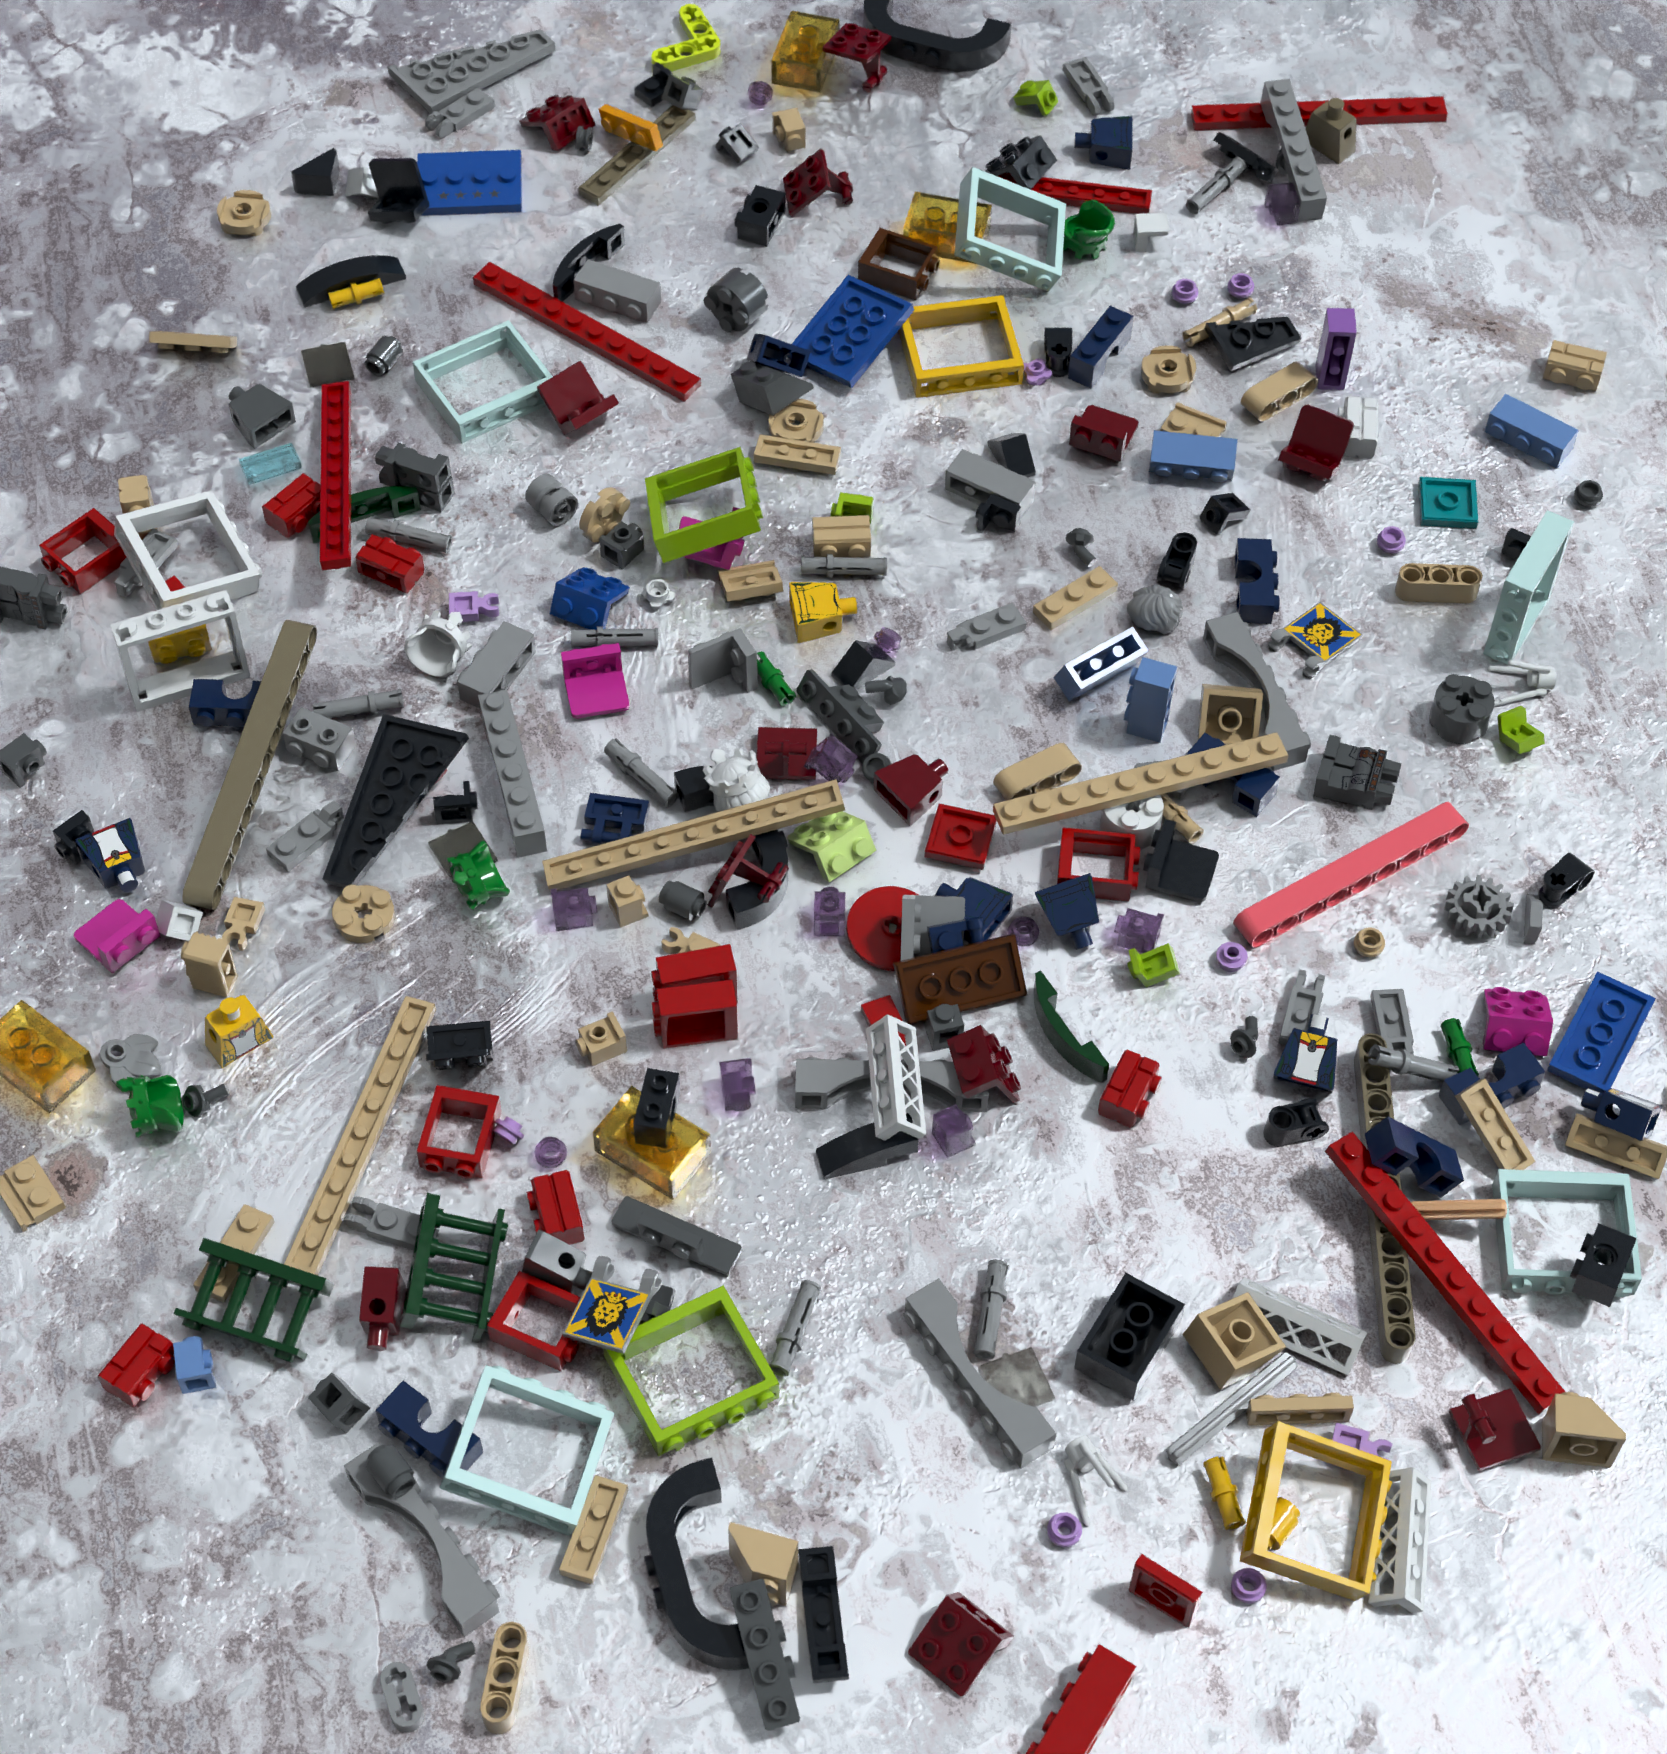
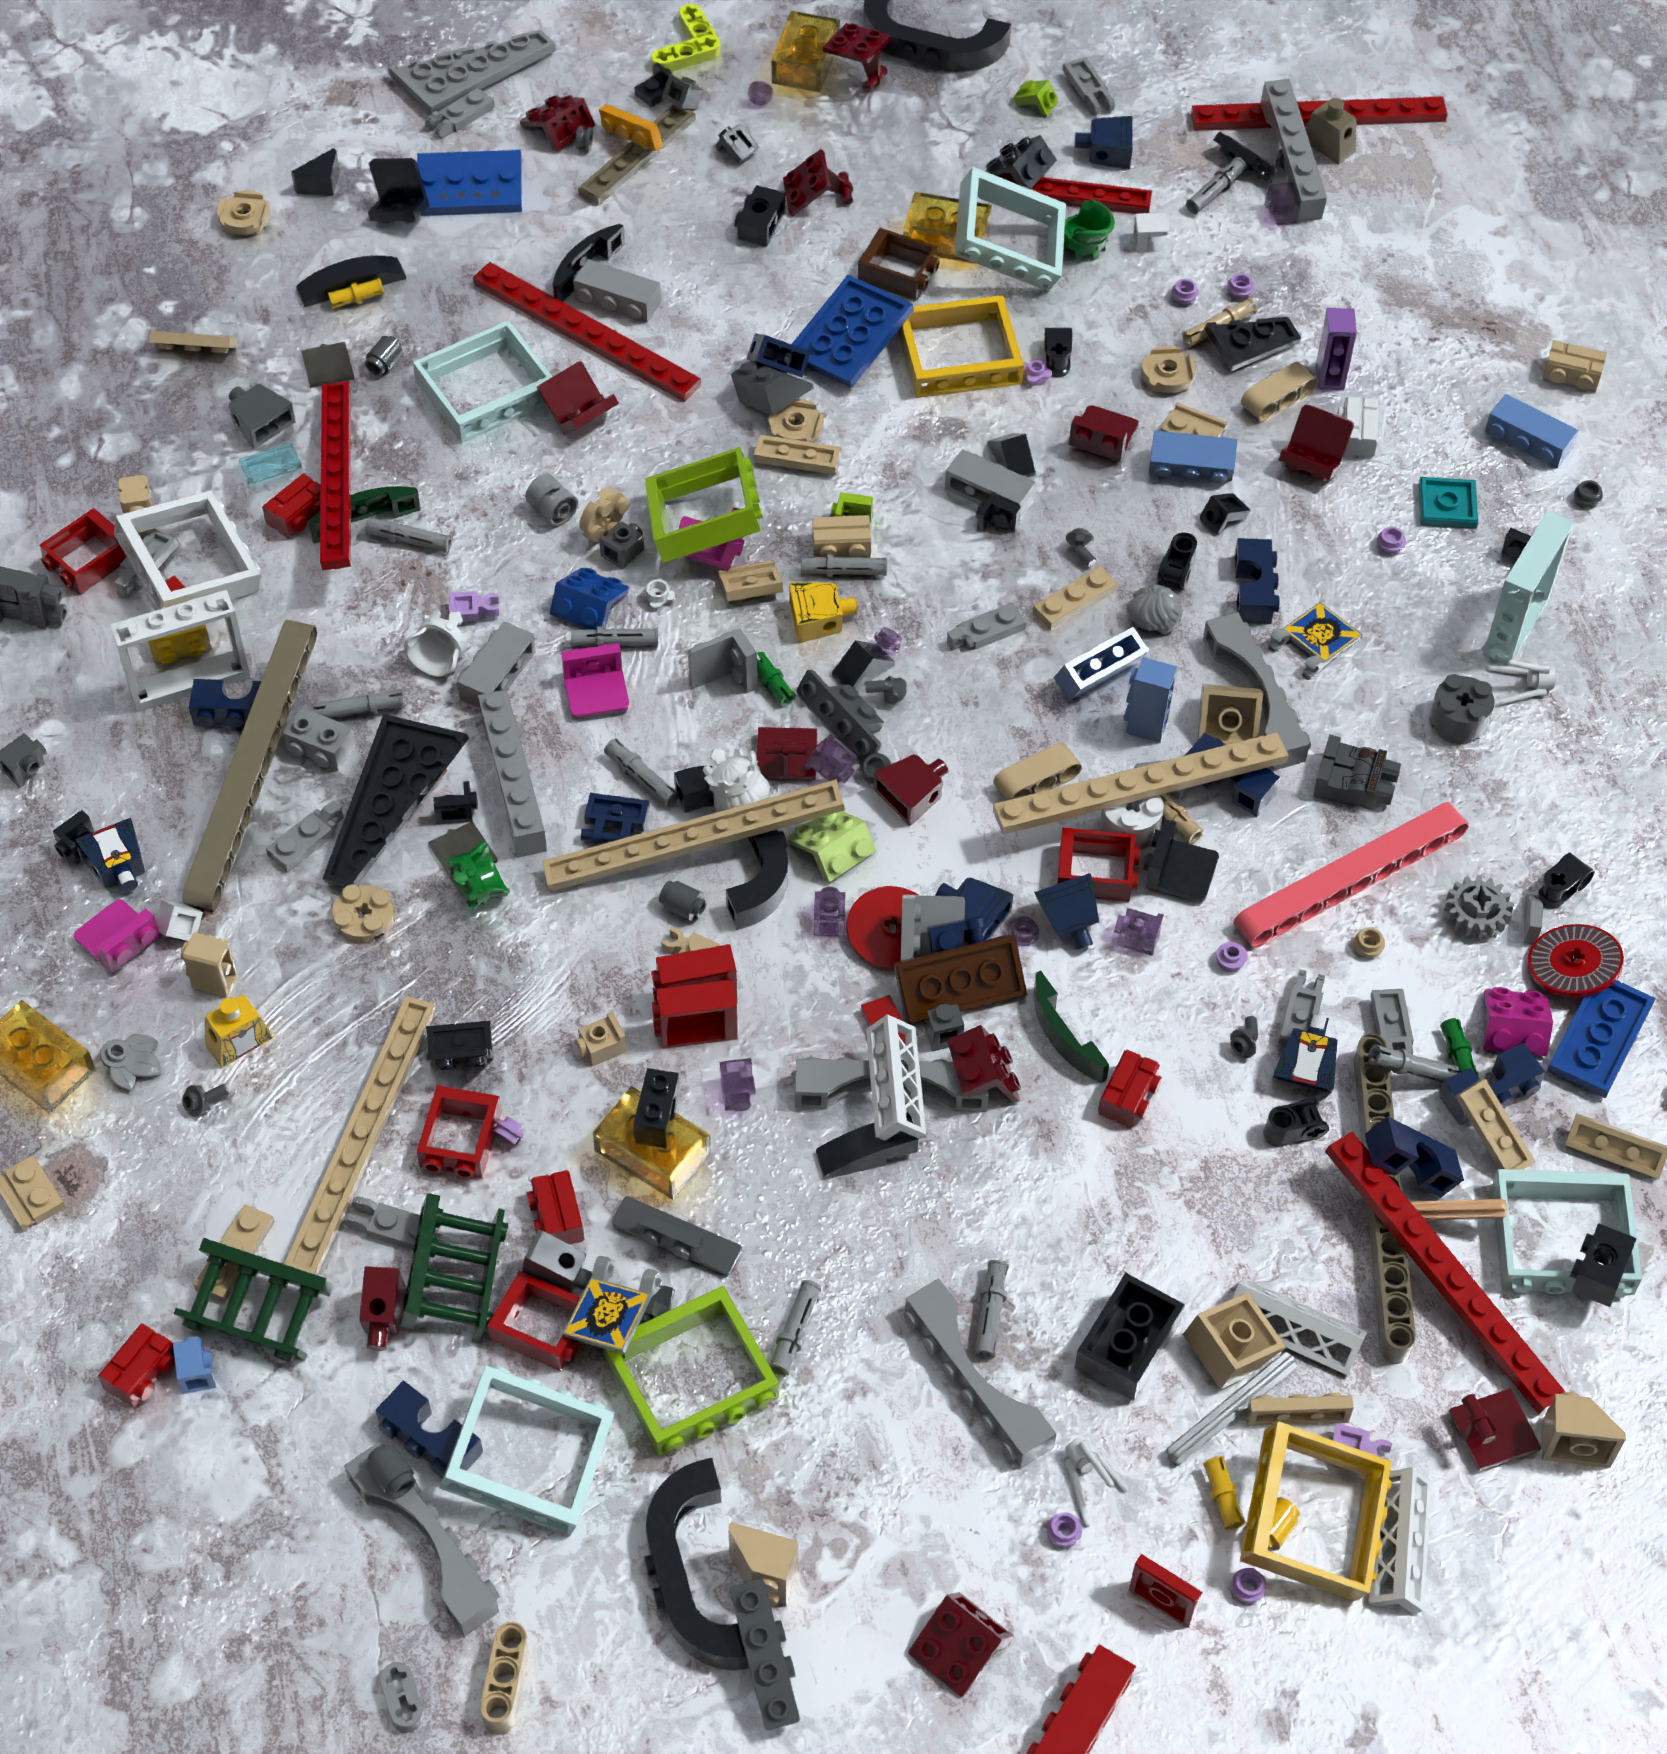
(153, 1103): green hair -> none
(242, 918): tan plate -> none
(338, 1402): dark grey brick -> none
(361, 183): white panel -> none
(390, 563): red brick -> none
(409, 469): dark grey hips -> none
(445, 1667): dark grey plate -> none
(550, 1144): clear purple plate -> none
(573, 908): clear purple brick -> none
(593, 1530): tan plate -> none
(626, 901): tan brick -> none
(736, 300): dark grey brick -> none
(740, 867): dark red plate -> none
(789, 129): tan brick -> none
(822, 1615): black slope -> none
(952, 1130): clear purple brick -> none
(960, 836): red plate -> none
(1019, 1377): clear smoke piece -> none
(1106, 337): dark blue arch -> none
(1153, 965): lime bracket -> none
(1438, 583): tan beam -> none
(1516, 732): lime bracket -> none
(1597, 963): none -> piece
(1636, 1114): dark blue torso -> none

